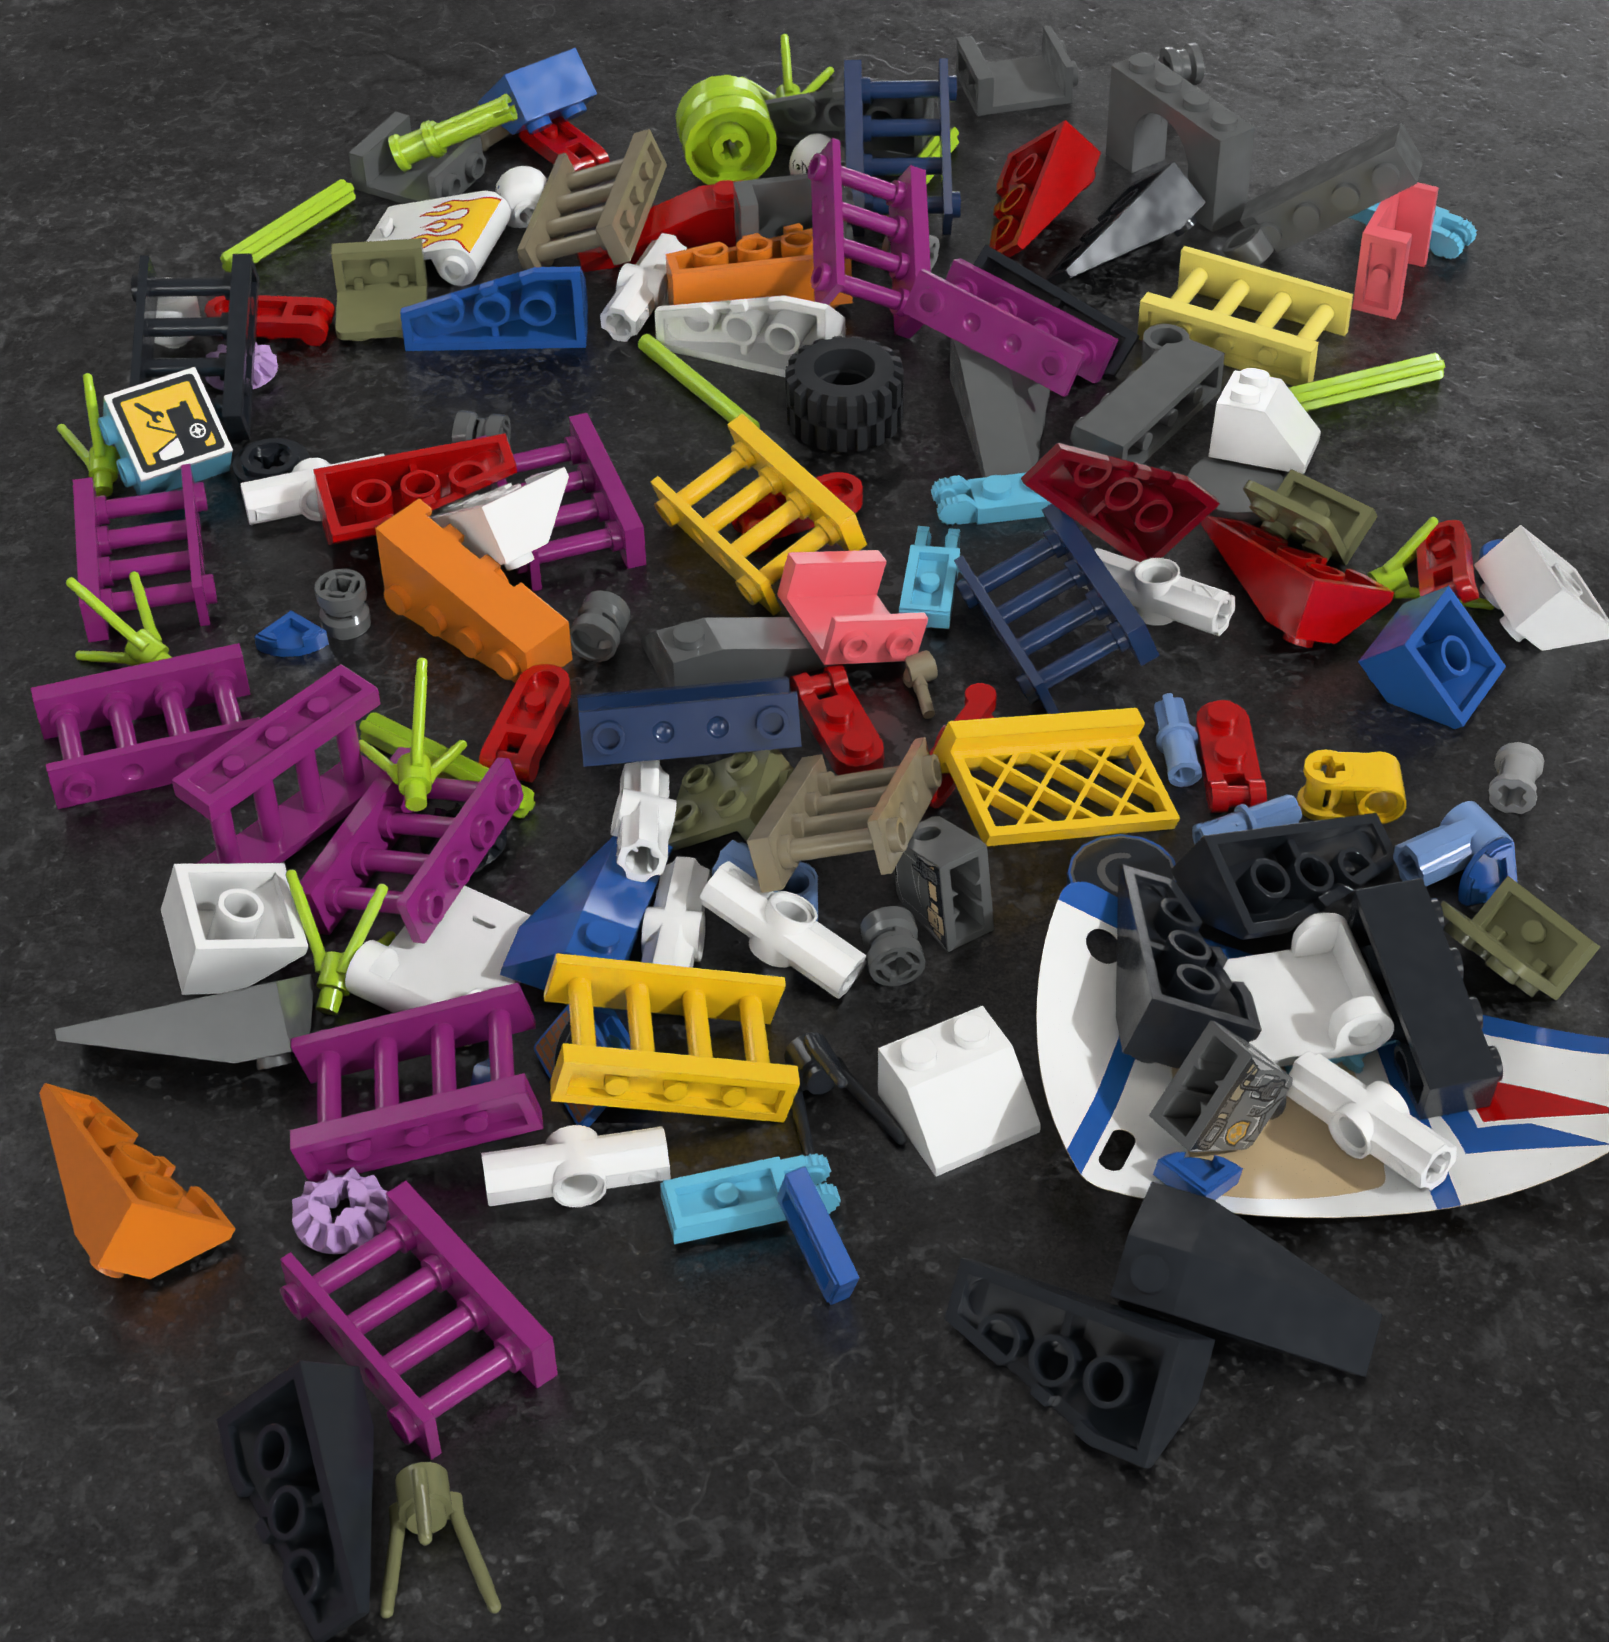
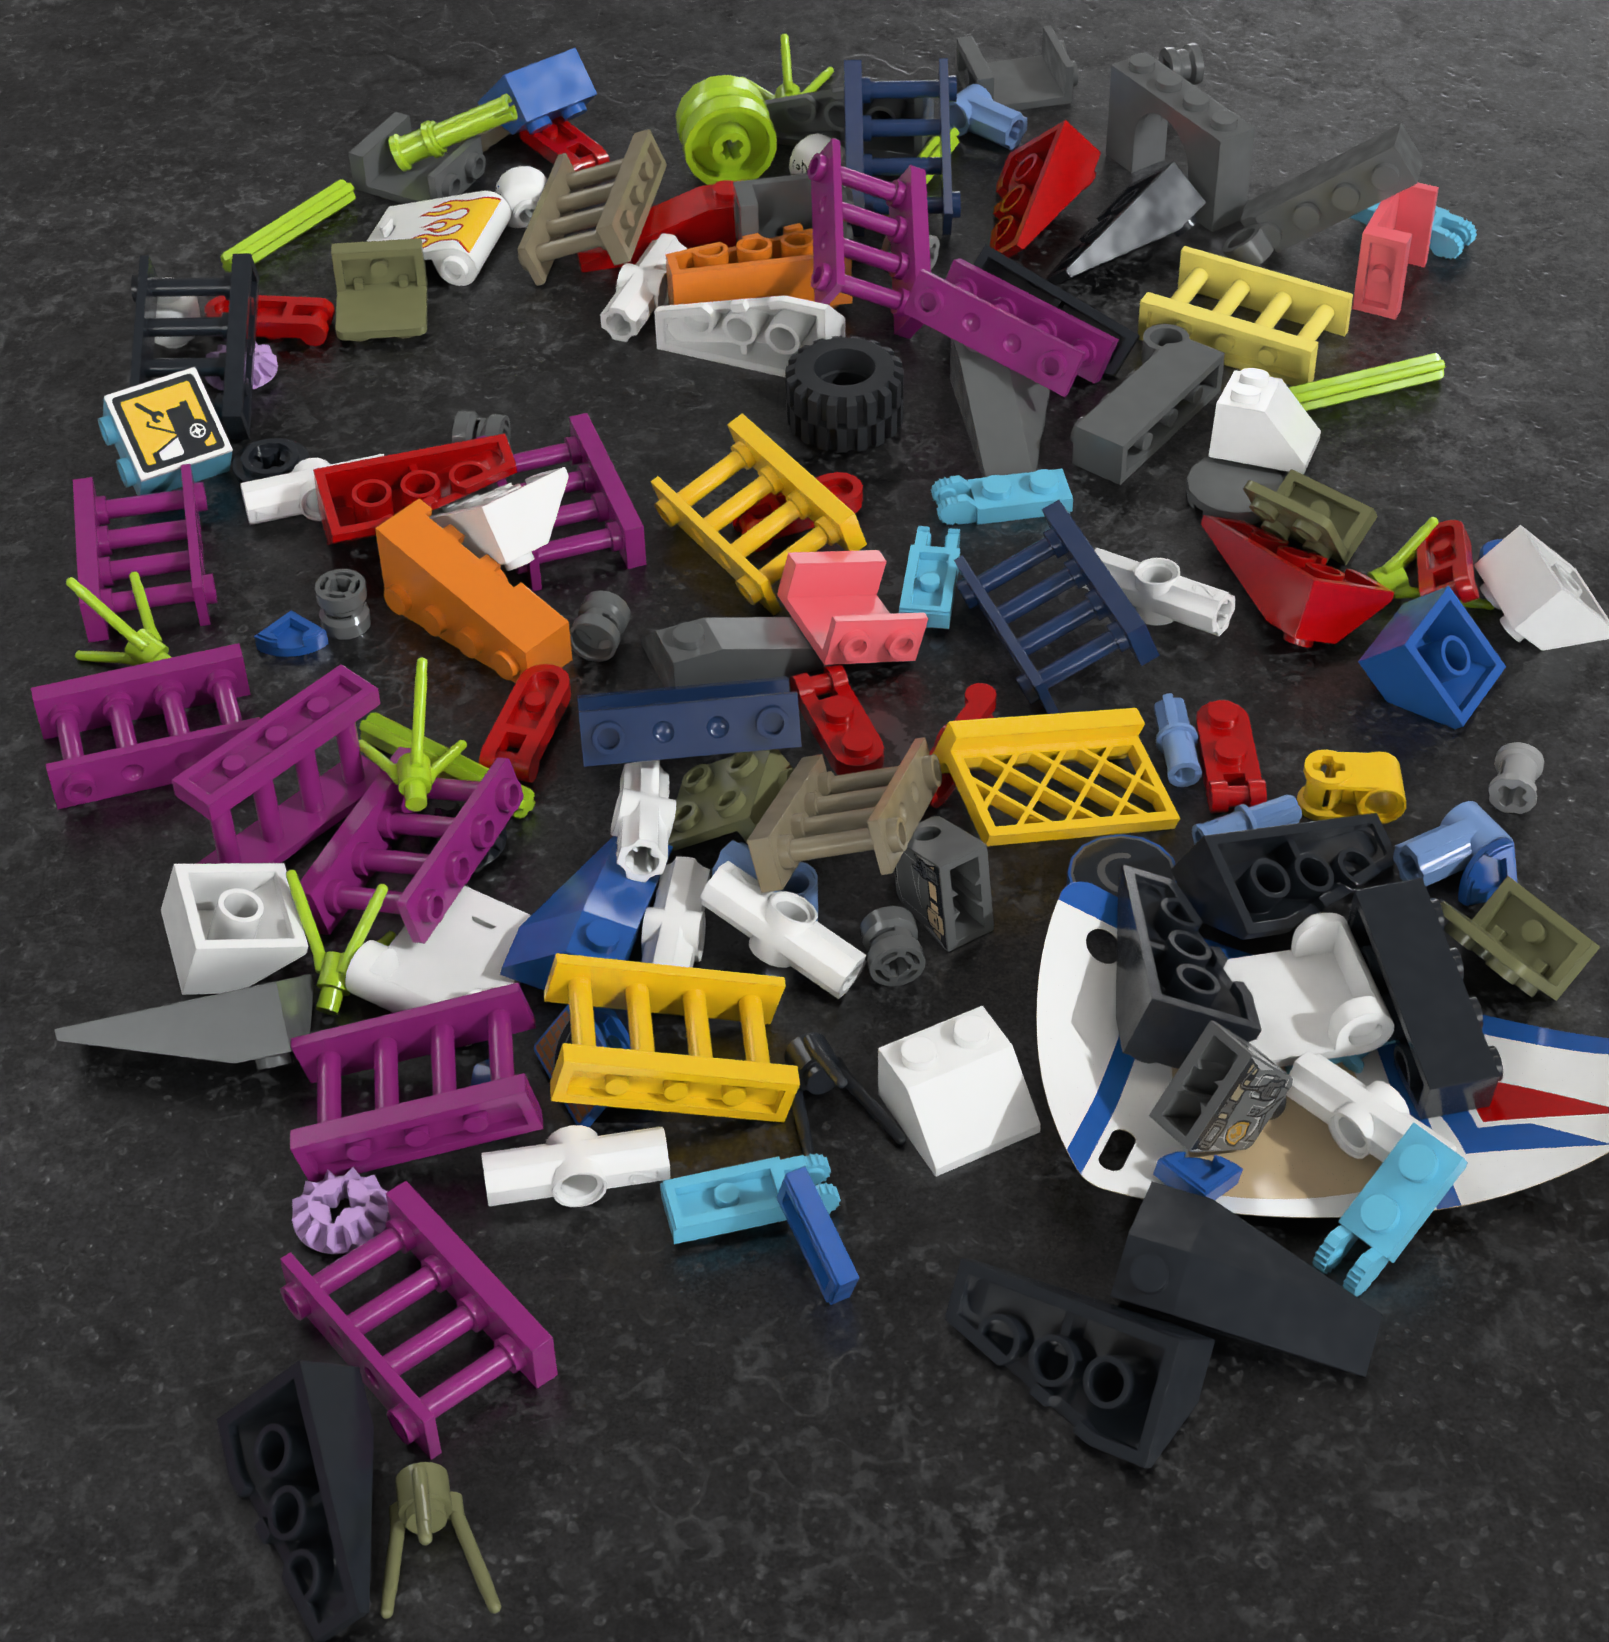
(100, 458): lime plant -> none
(124, 1196): orange wedge -> none
(512, 312): blue wedge -> none
(691, 379): lime bar -> none
(920, 670): dark tan hand -> none
(986, 118): none -> medium blue piece
(1121, 501): dark red wedge -> none
(1391, 1207): none -> medium azure hinge

